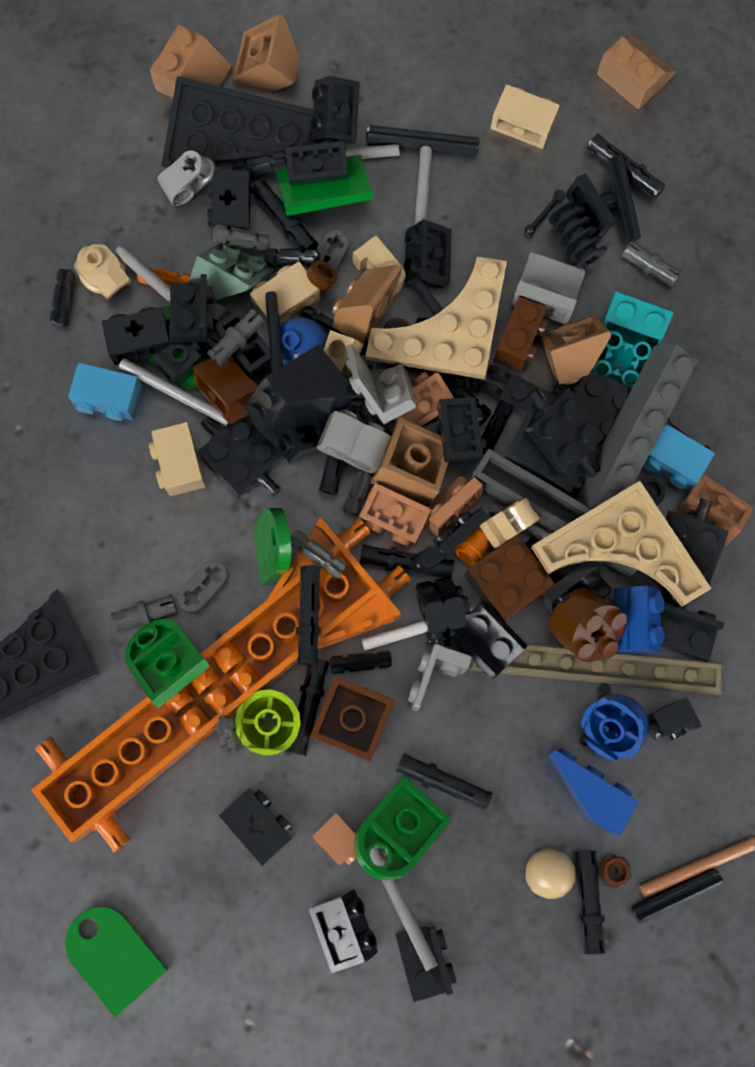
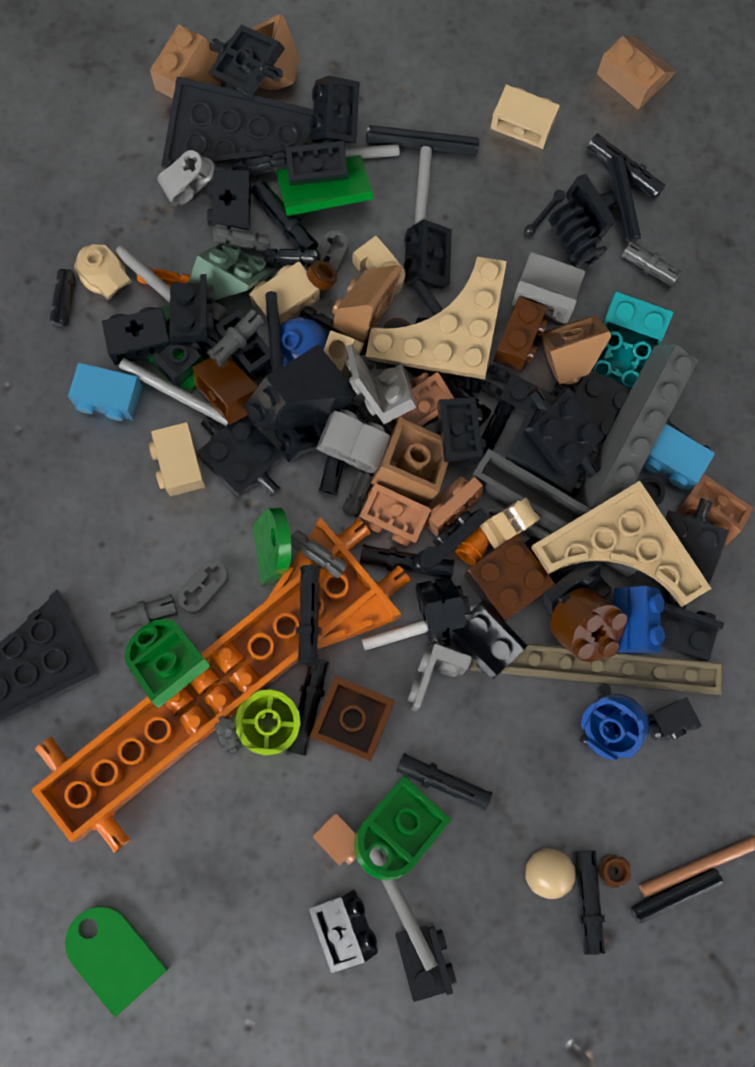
(239, 820): black brick -> none
(246, 60): none -> black plate
(360, 661): black axle -> none
(597, 799): blue slope -> none

